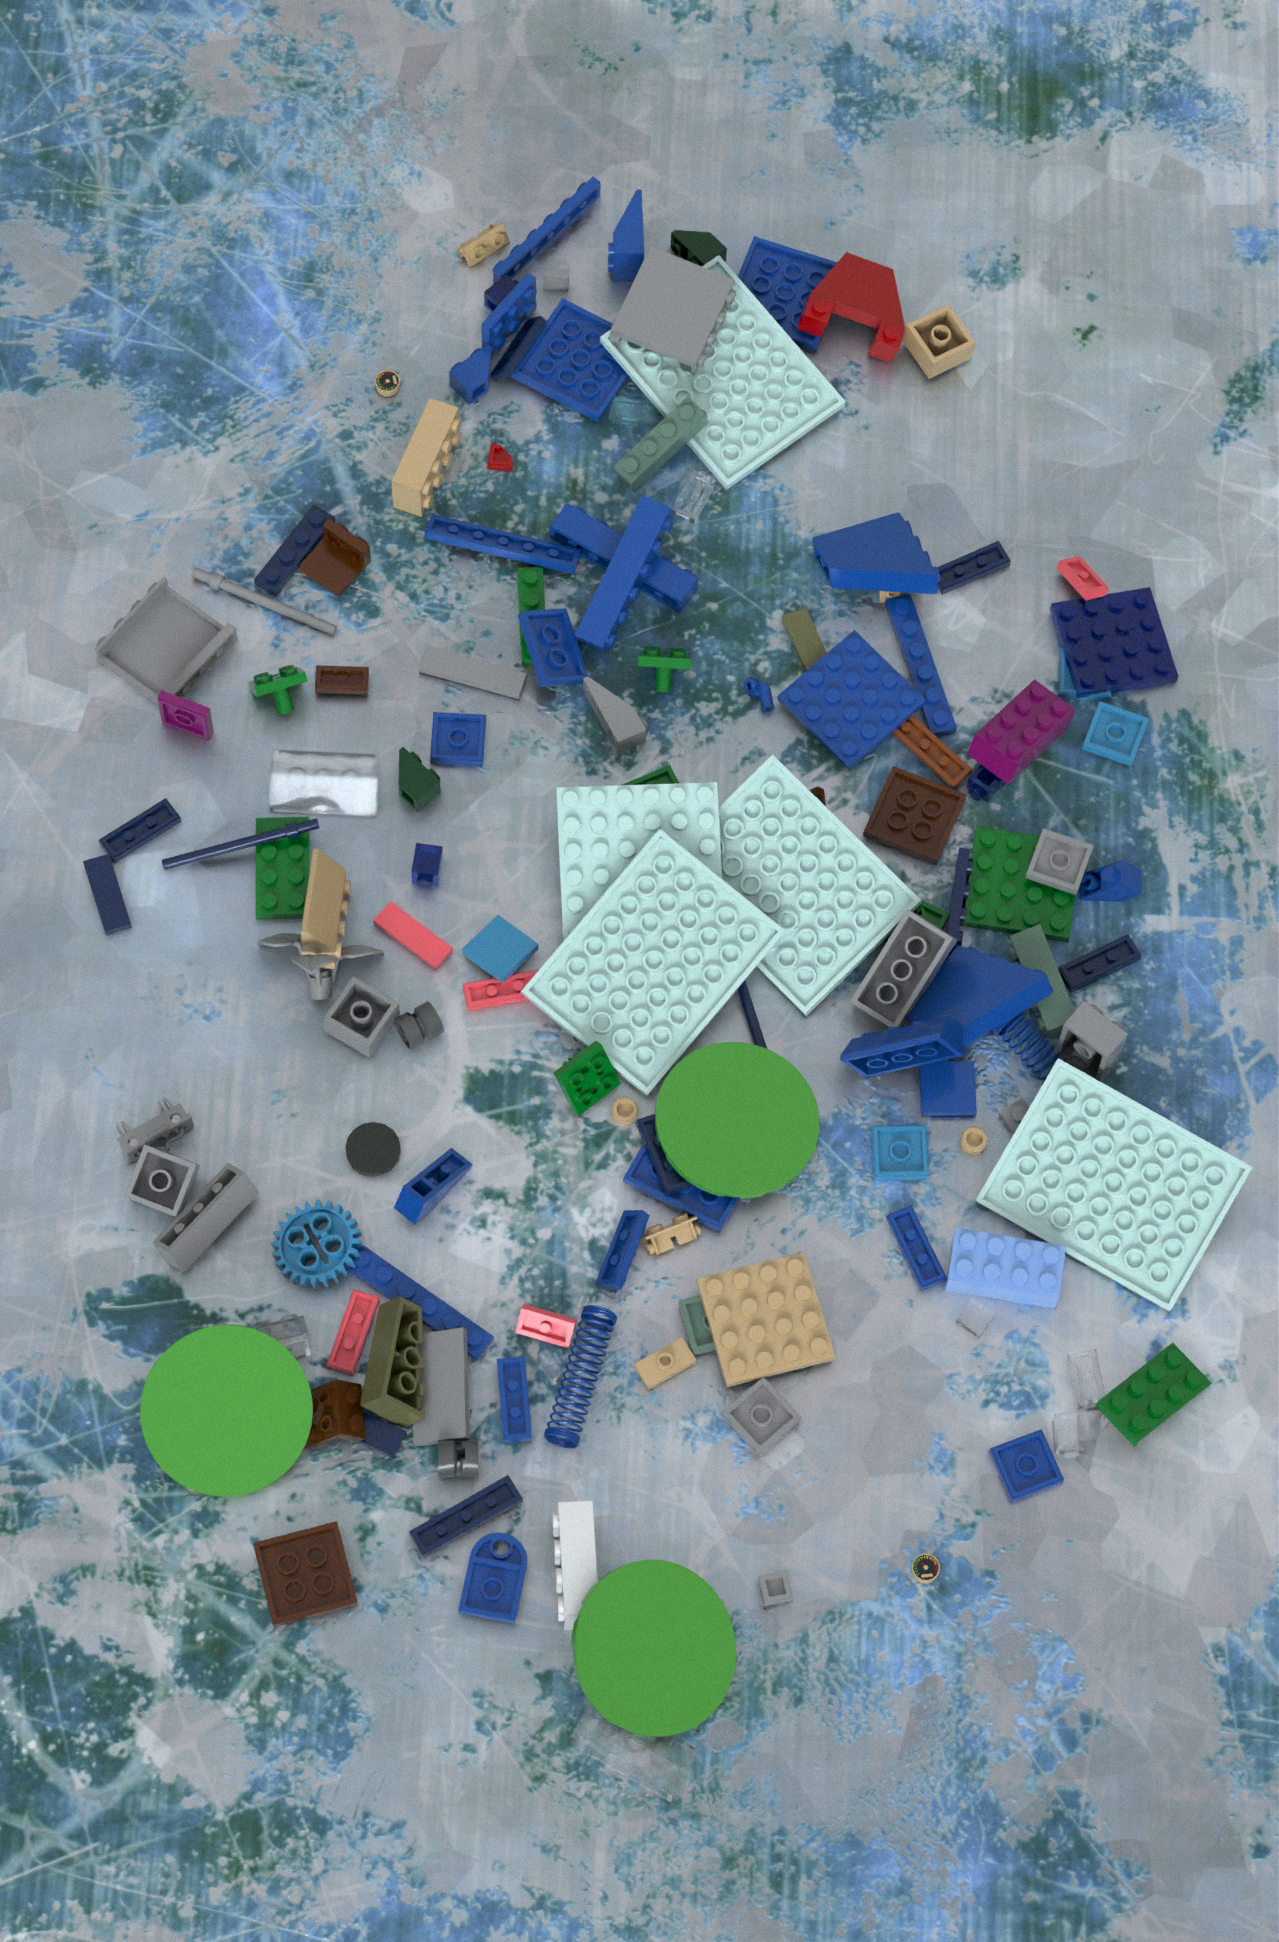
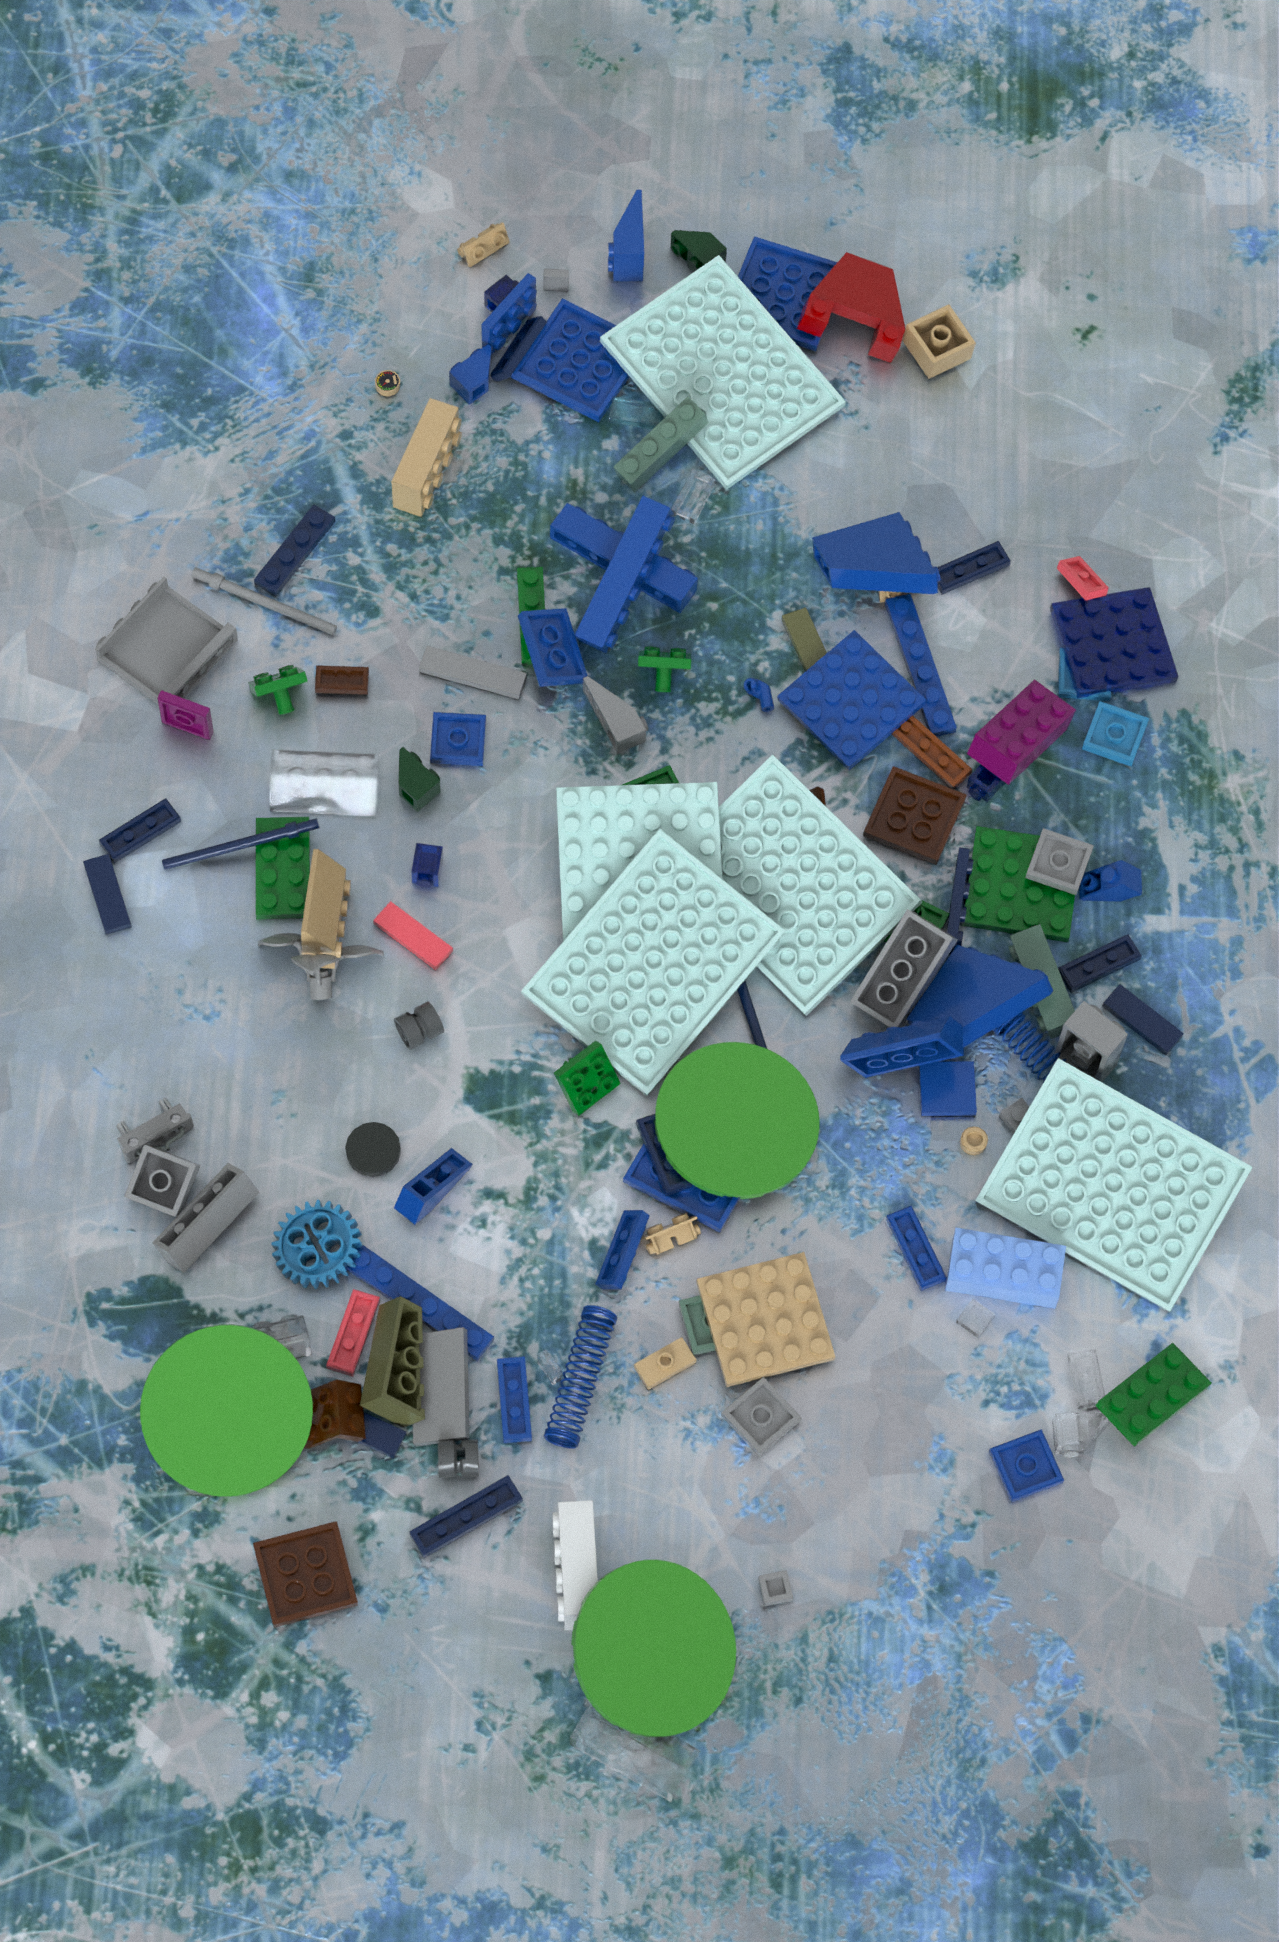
(336, 558): reddish brown bracket -> none
(361, 1017): light grey brick -> none
(493, 993): coral tile -> none
(493, 1580): blue plate -> none
(499, 459): red tile -> none
(500, 949): dark azure tile -> none
(503, 544): blue plate -> none
(546, 1325): coral plate -> none
(552, 226): blue plate -> none
(624, 1111): tan tile -> none
(674, 308): light grey panel -> none
(899, 1152): dark azure tile -> none
(925, 1568): tile -> none
(1142, 1019): none -> dark blue tile

